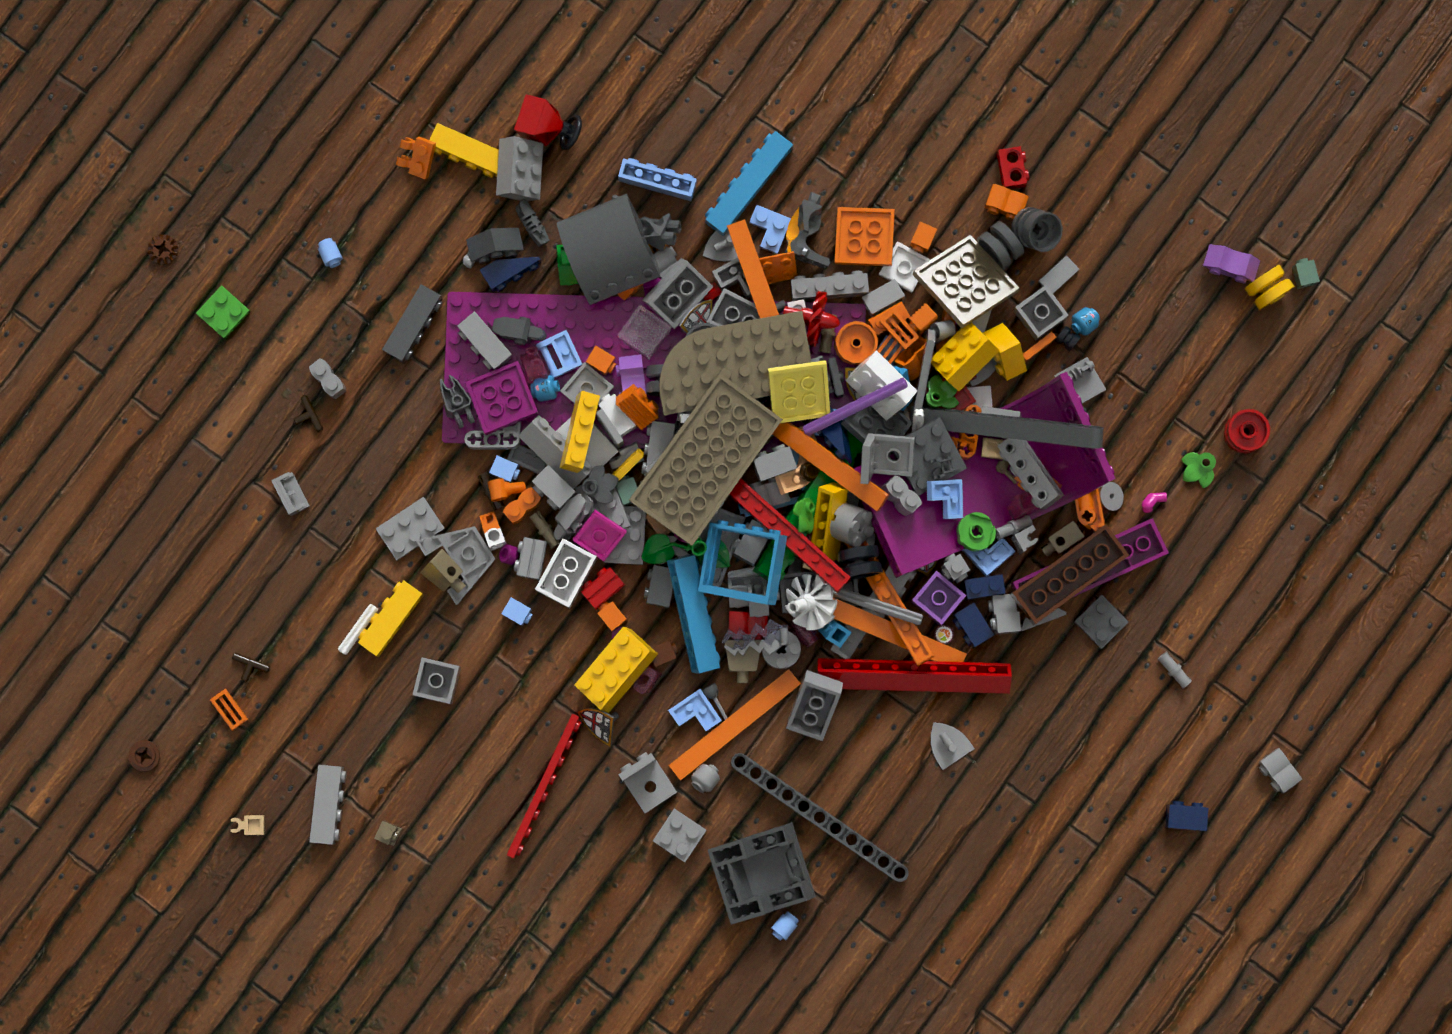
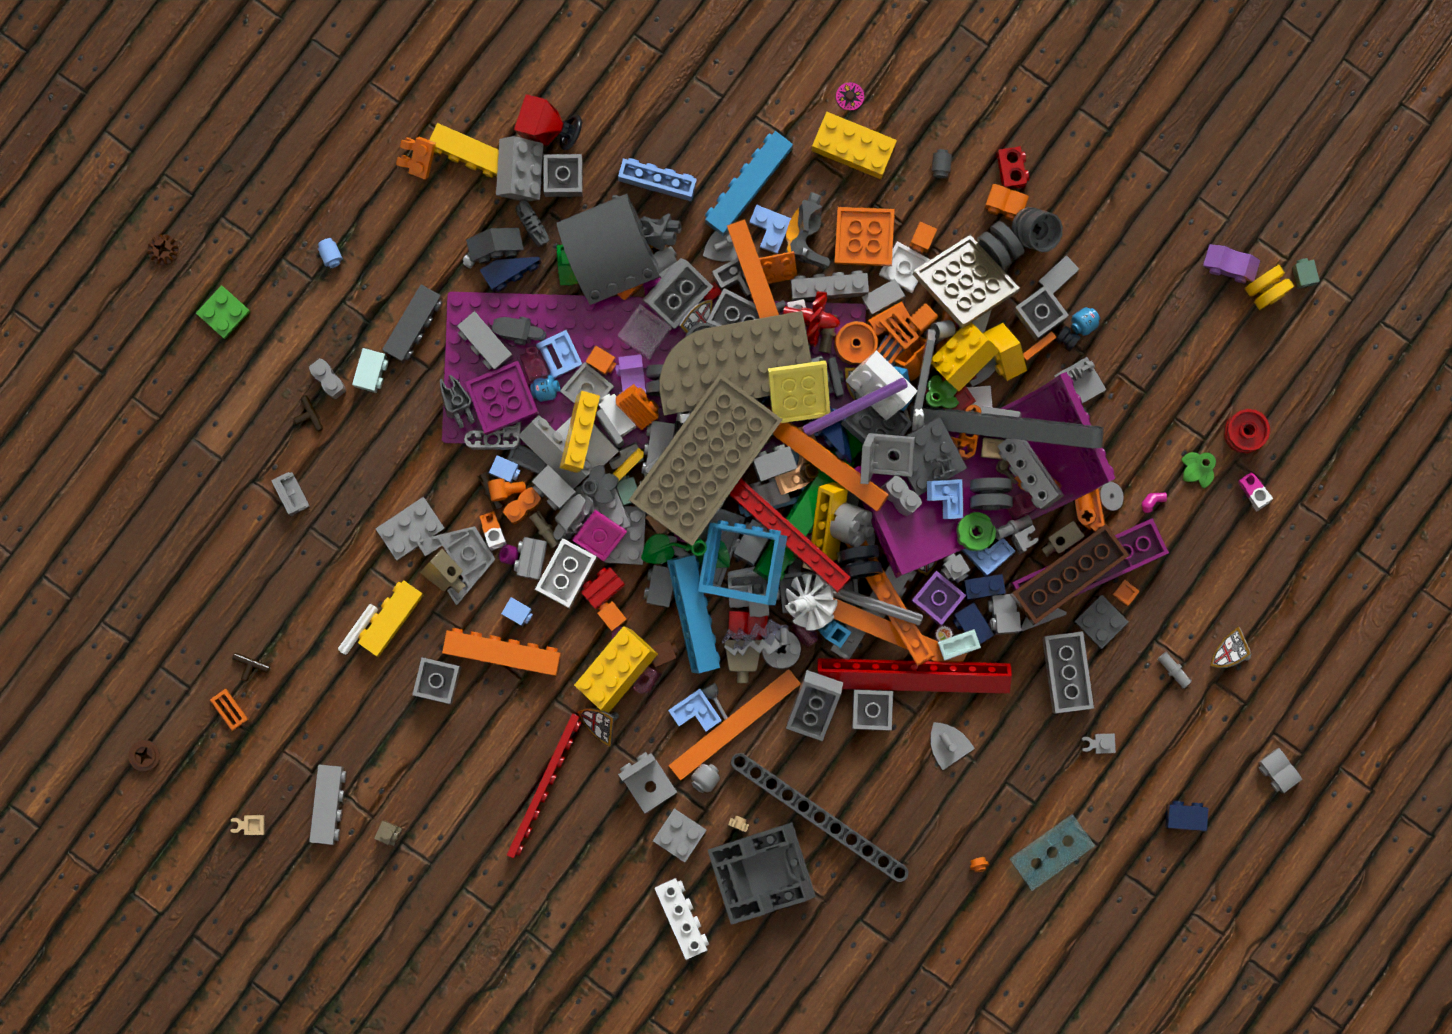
(370, 370): none -> light aqua brick
(501, 652): none -> orange brick
(563, 175): none -> light grey brick
(681, 919): none -> white brick
(739, 823): none -> tan plate
(784, 926): light blue brick -> none
(804, 510): bright green plate -> none
(850, 96): none -> piece
(853, 145): none -> yellow brick
(872, 710): none -> light grey brick
(941, 163): none -> dark grey brick
(959, 644): none -> light aqua plate
(979, 864): none -> orange plate
(991, 493): none -> dark grey wheel
(1064, 856): none -> clear light blue plate
(1067, 672): none -> light grey brick
(1103, 743): none -> light grey plate
(1126, 593): none -> orange tile
(1231, 650): none -> shield
(1255, 491): none -> leg

